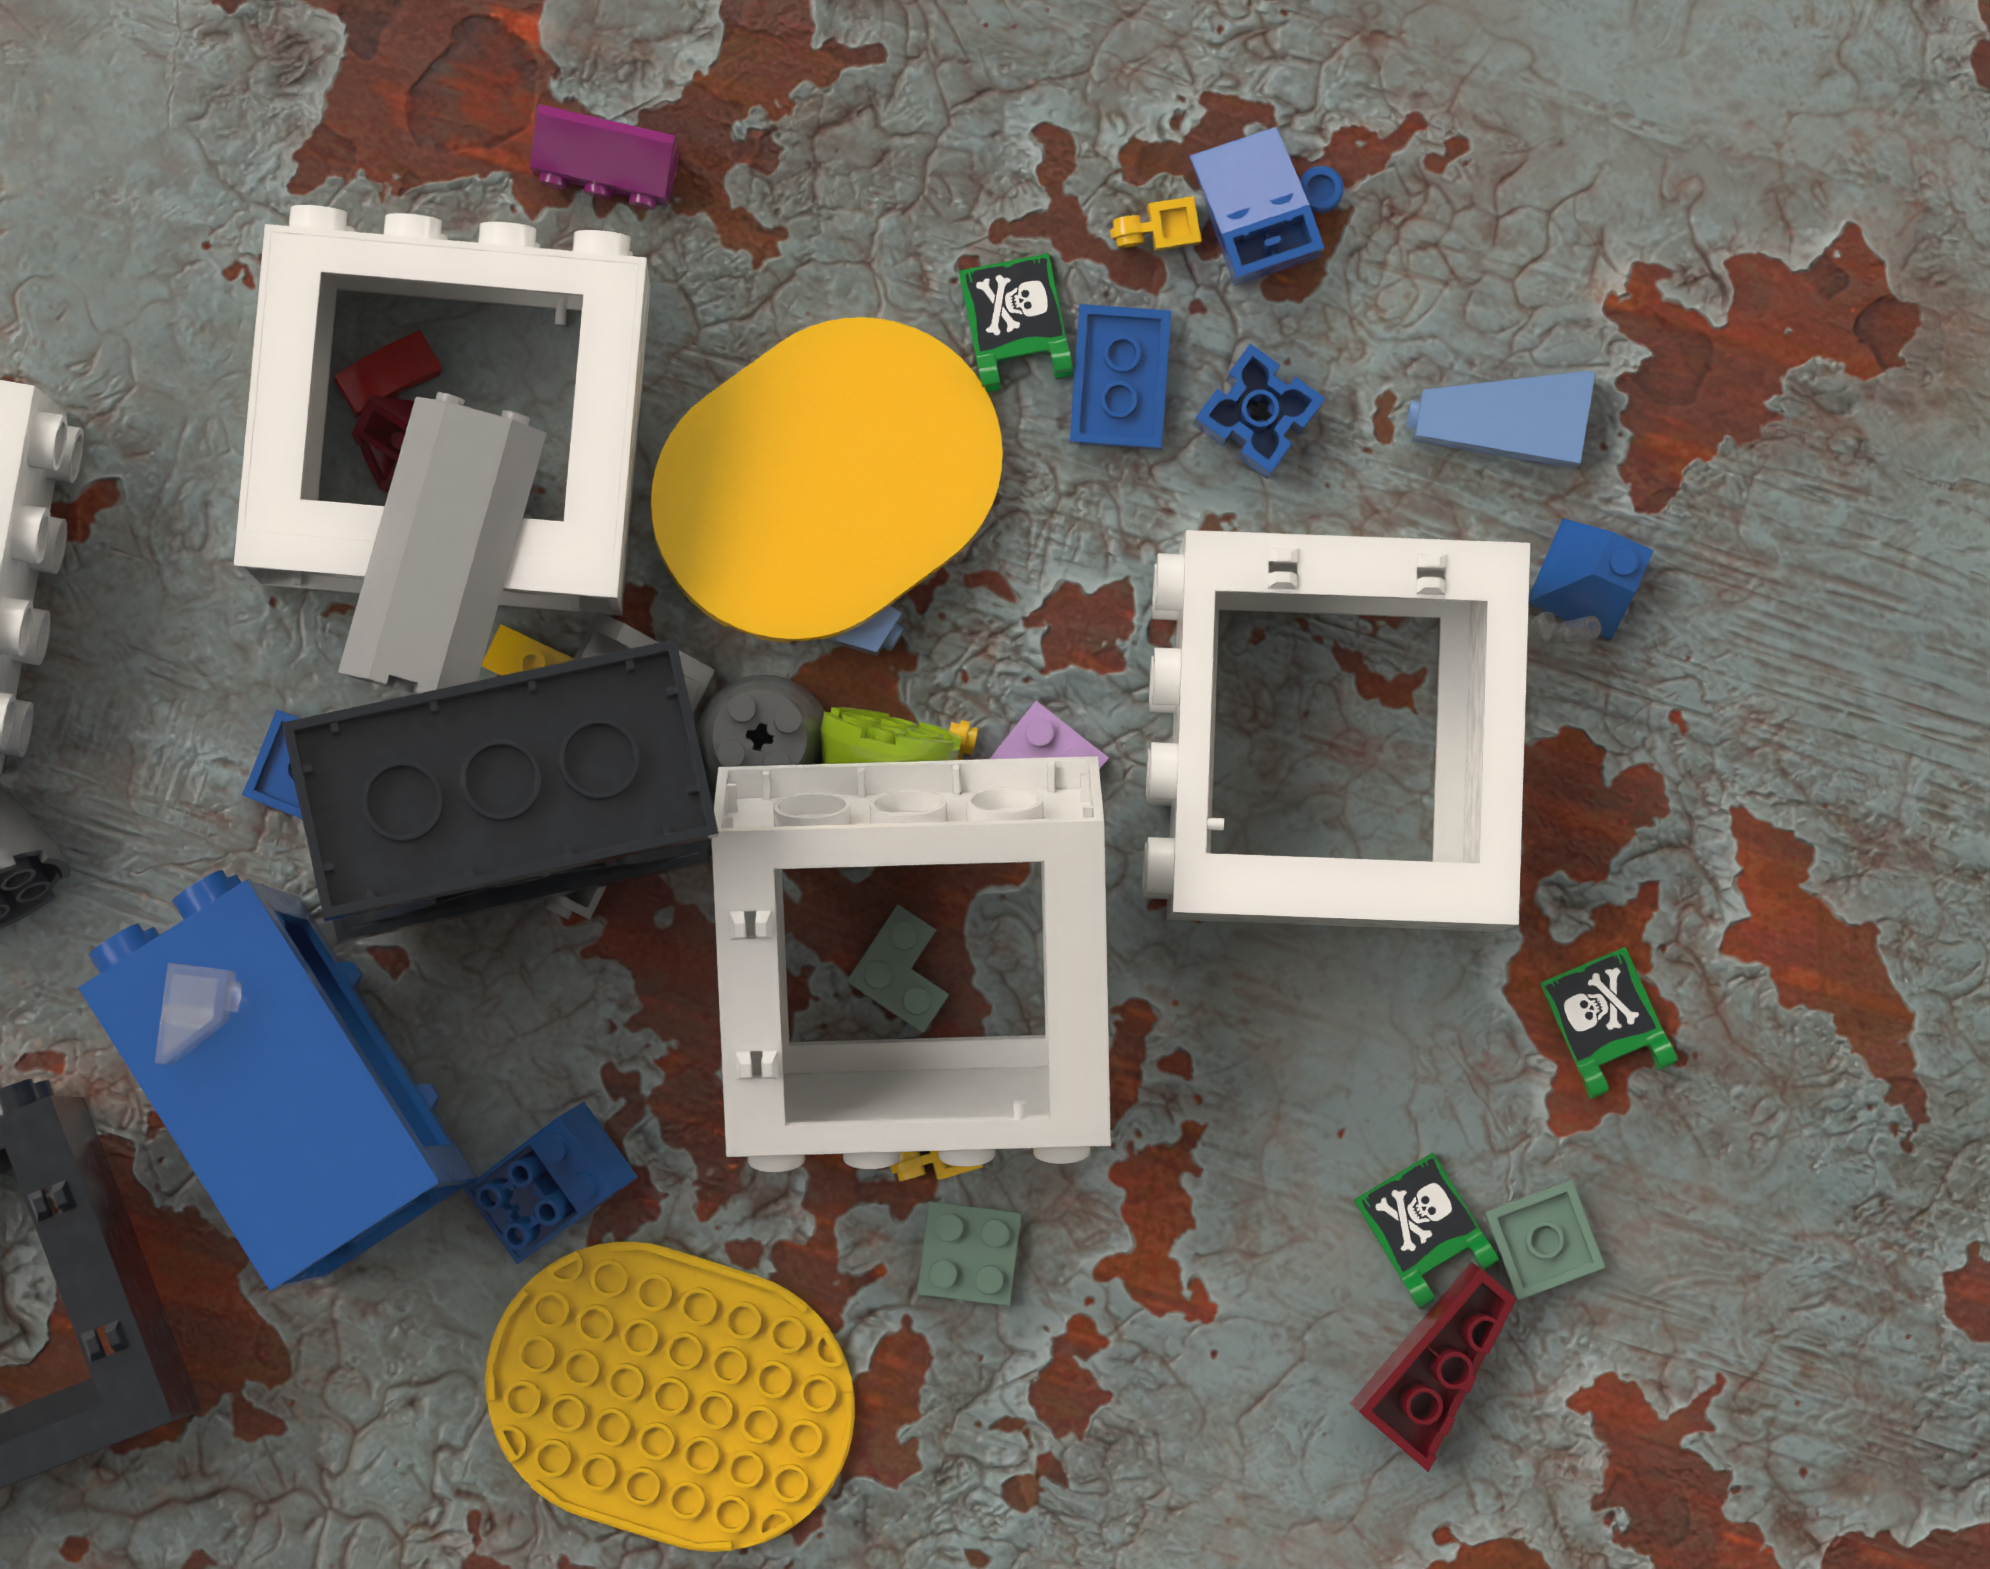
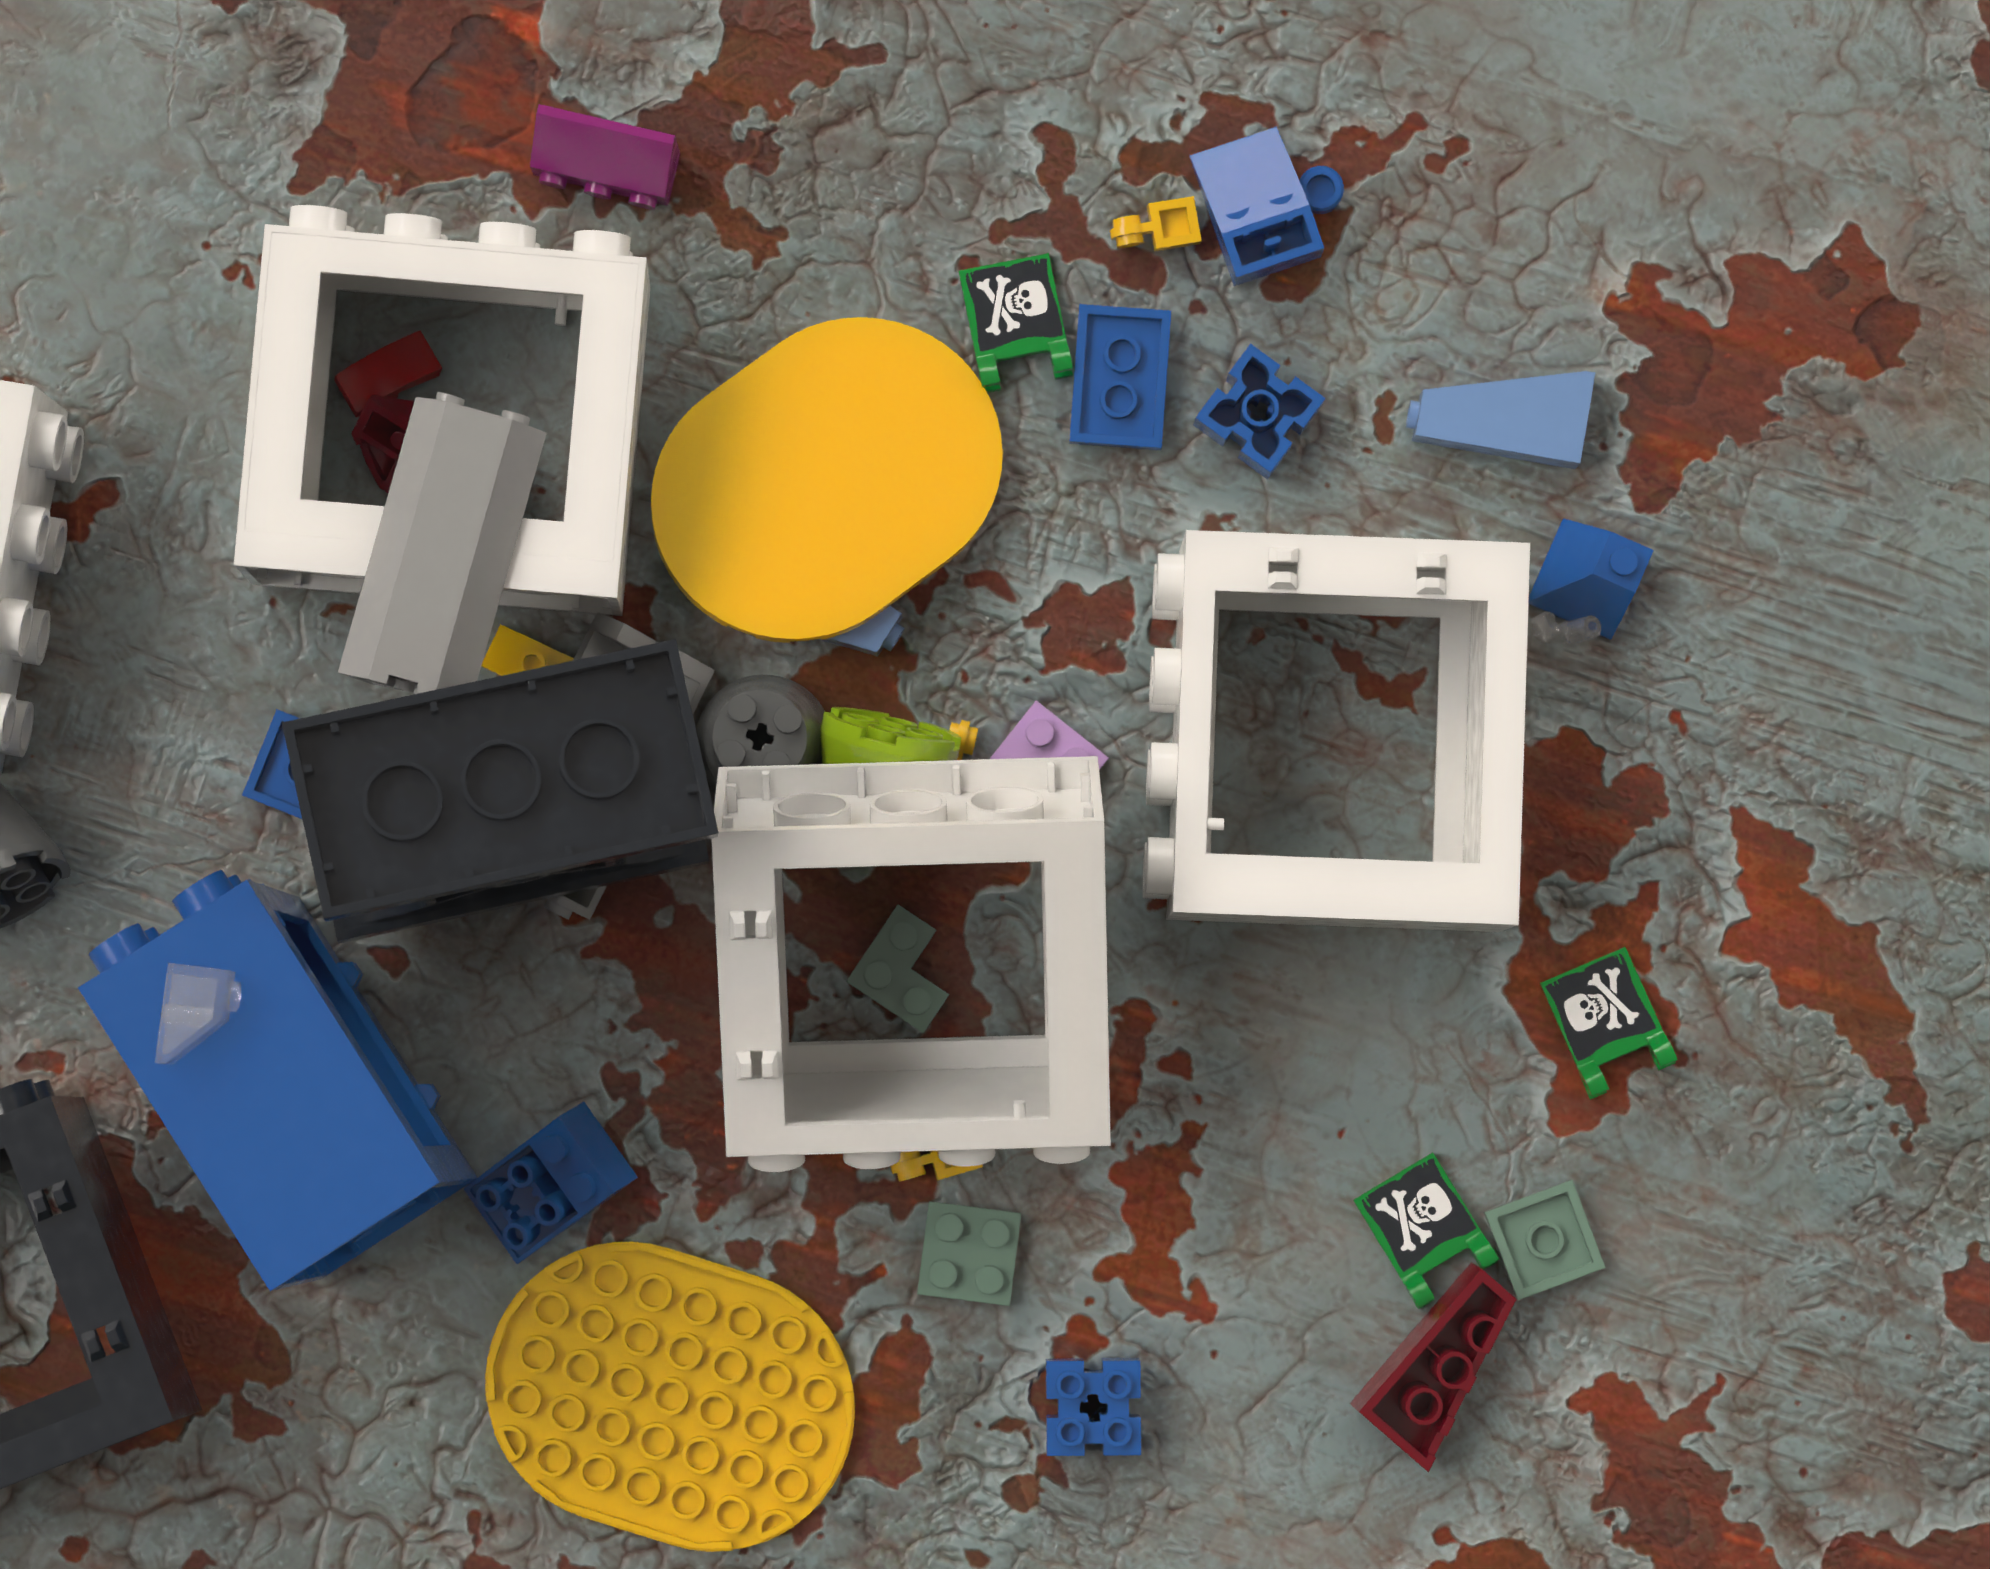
(1072, 1428): none -> blue brick

